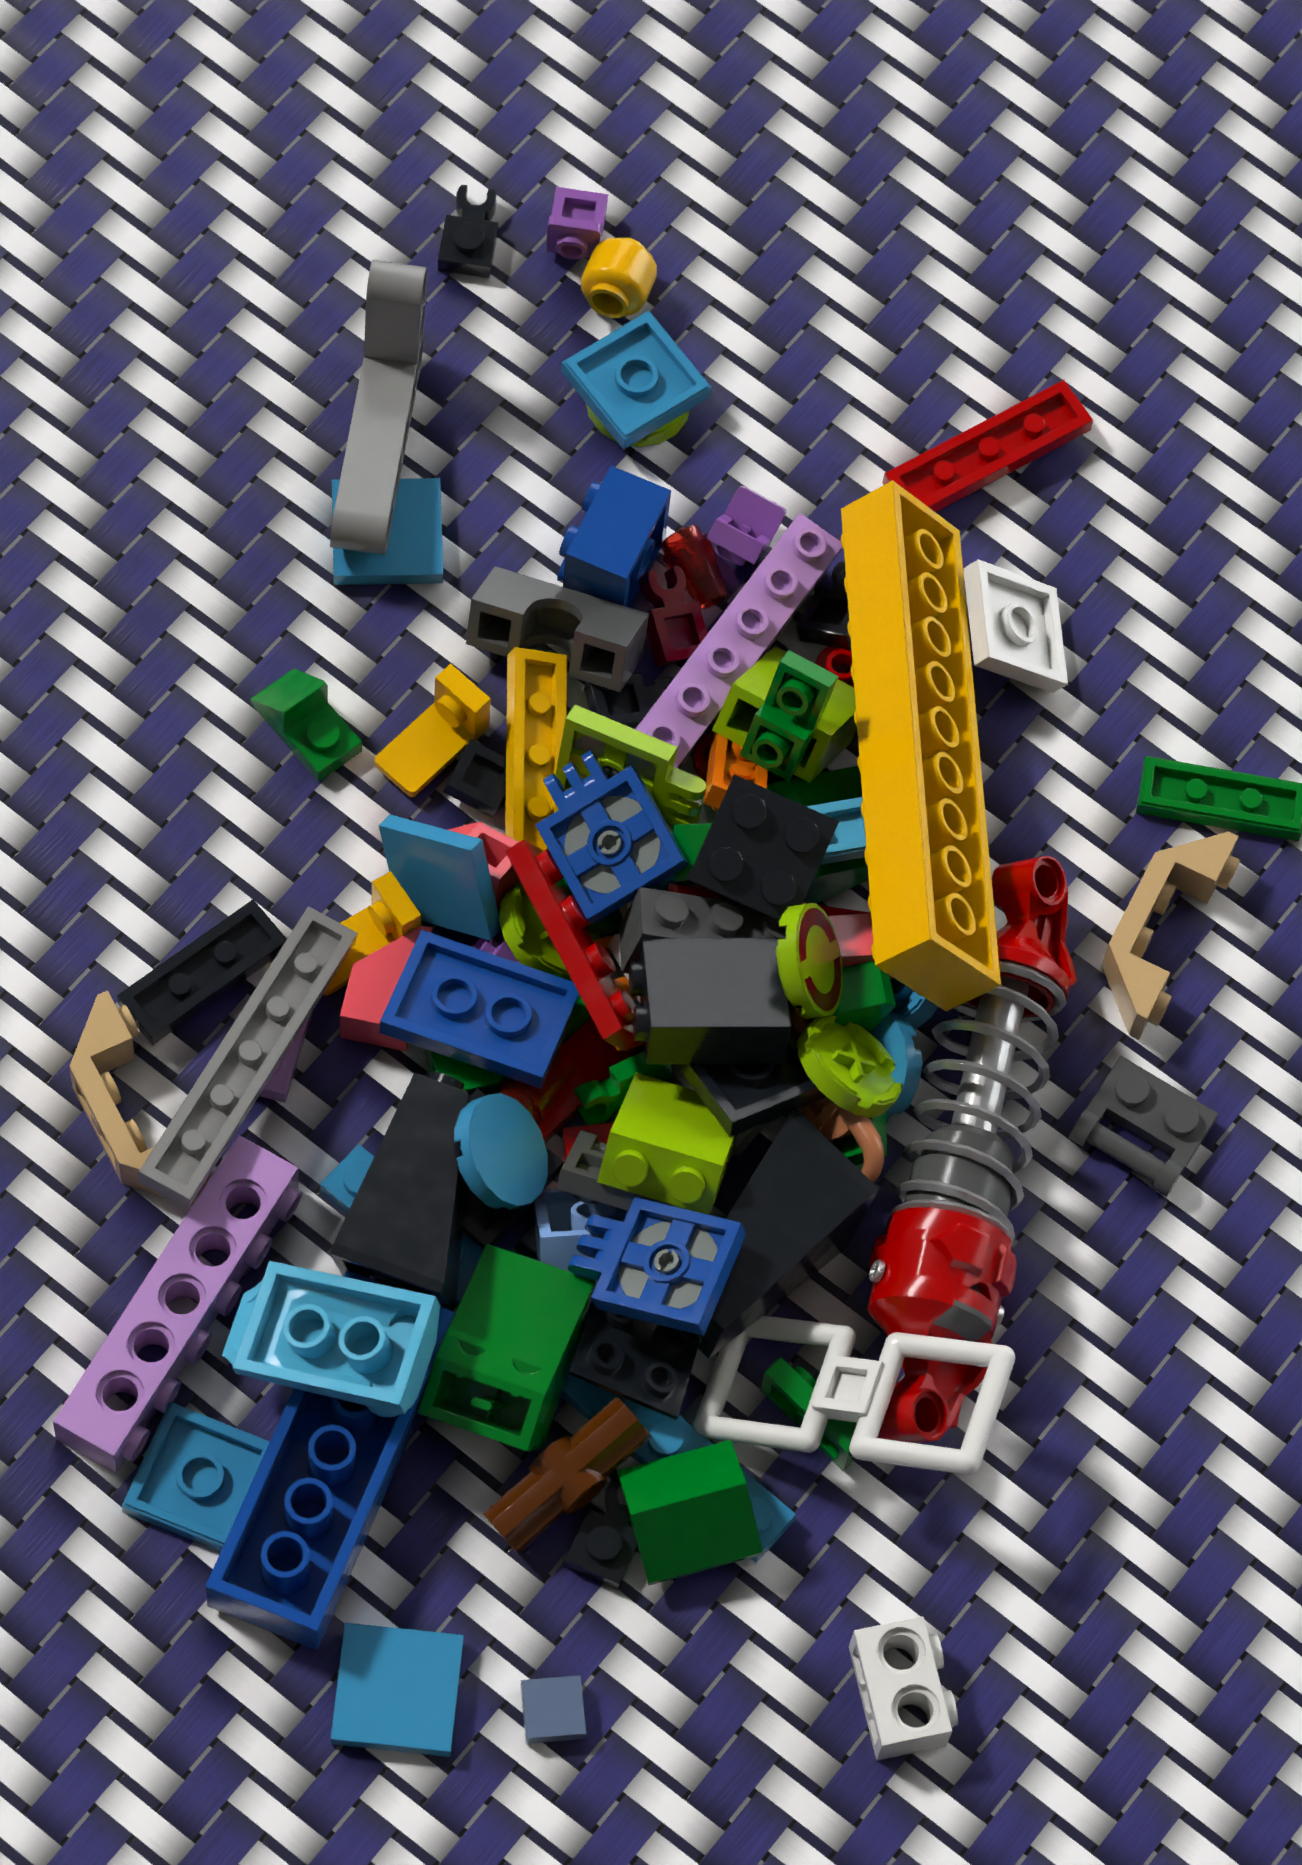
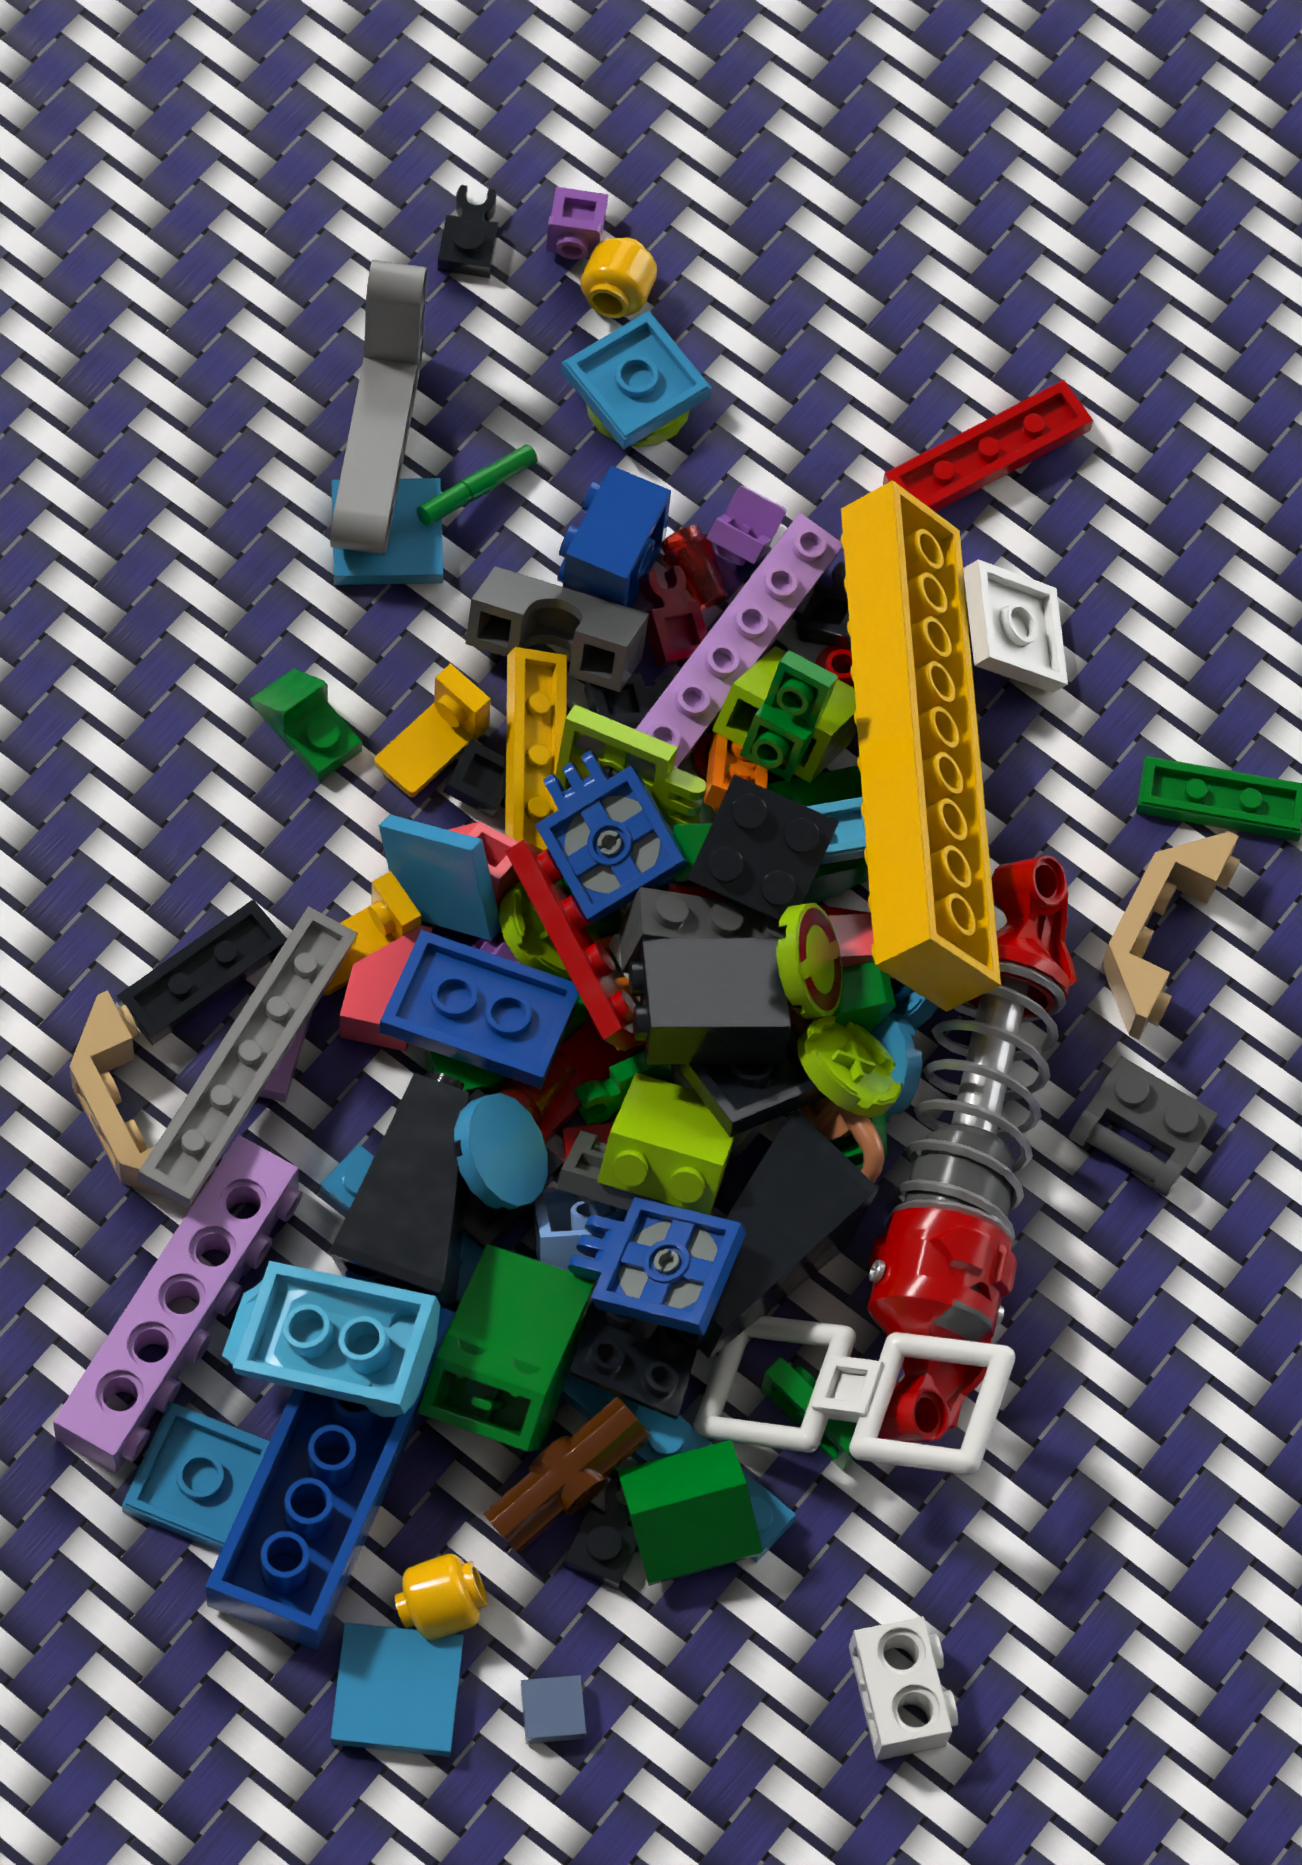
(441, 1596): none -> yellow head
(477, 485): none -> green piece

